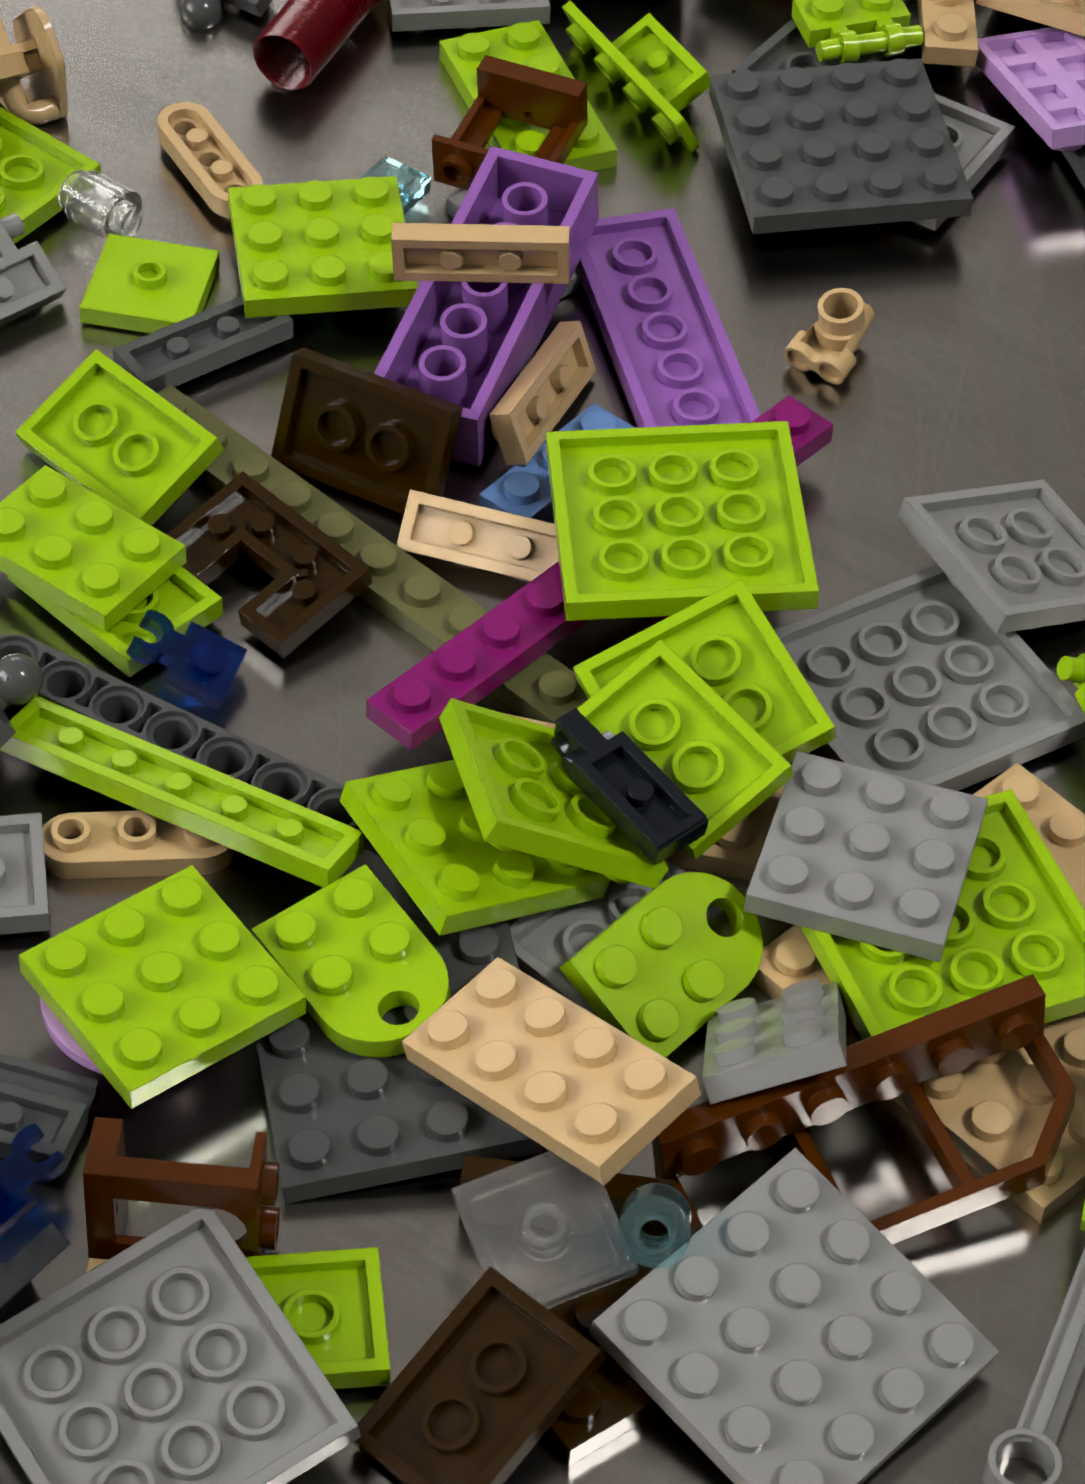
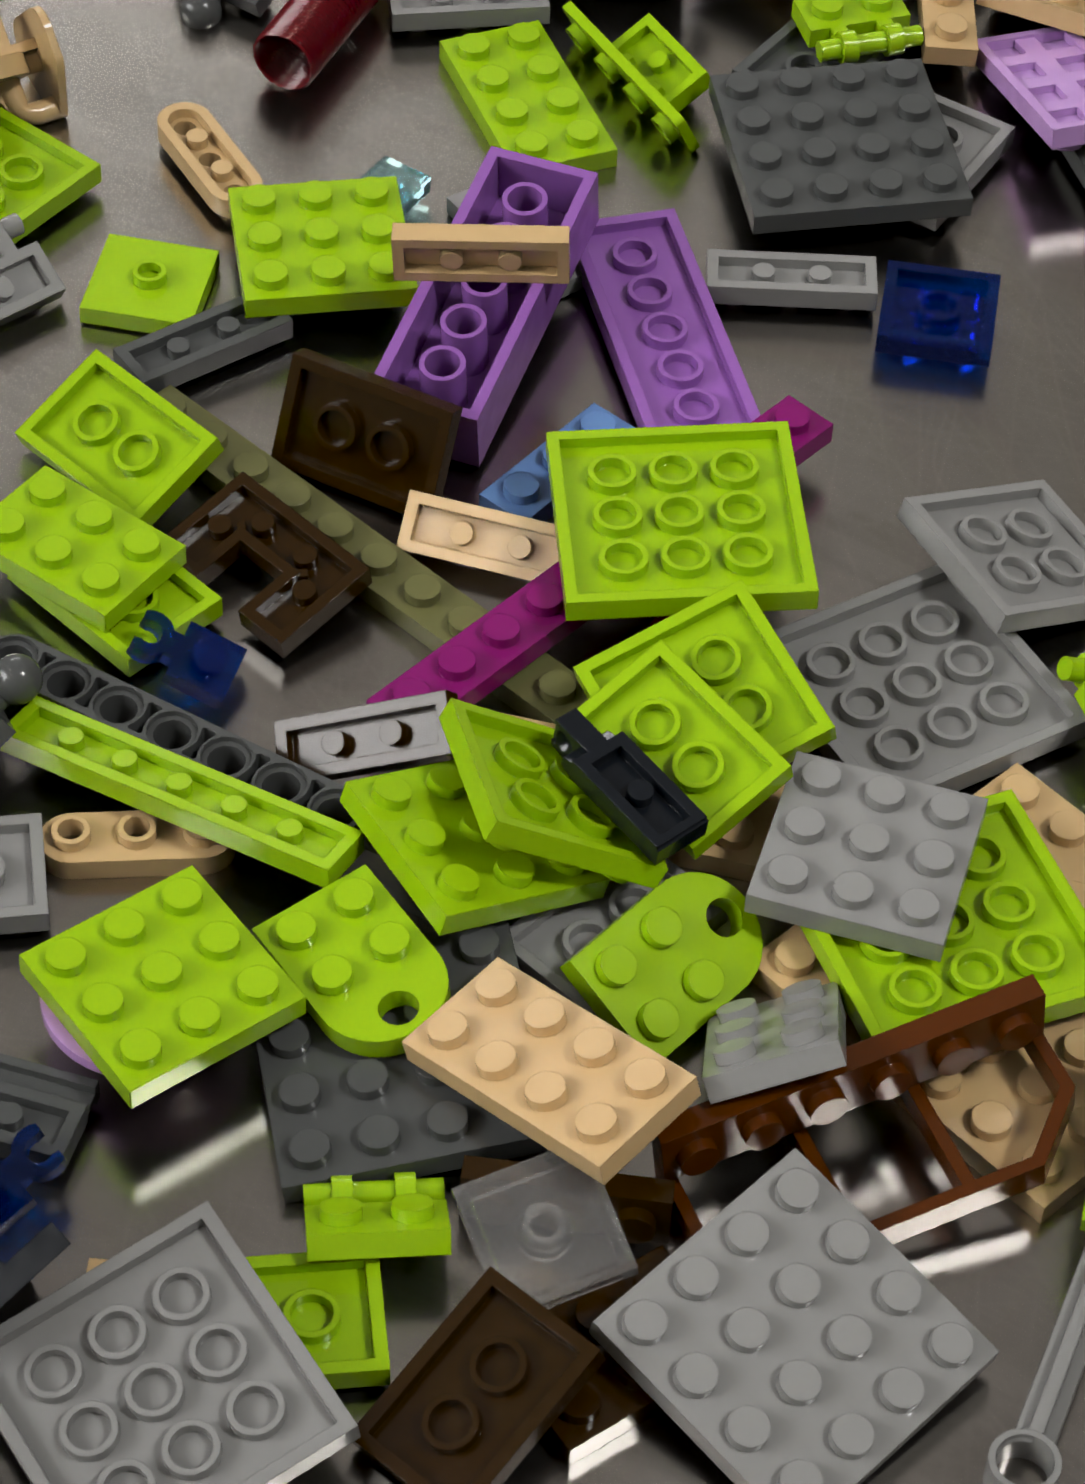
(100, 204): clear brick -> none
(114, 1179): reddish brown panel -> none
(367, 736): none -> plate
(376, 1218): none -> lime plate
(517, 94): reddish brown panel -> none
(542, 393): tan plate -> none
(657, 1203): clear light blue brick -> none
(792, 279): none -> light grey plate
(833, 338): tan plate -> none
(938, 313): none -> clear blue plate

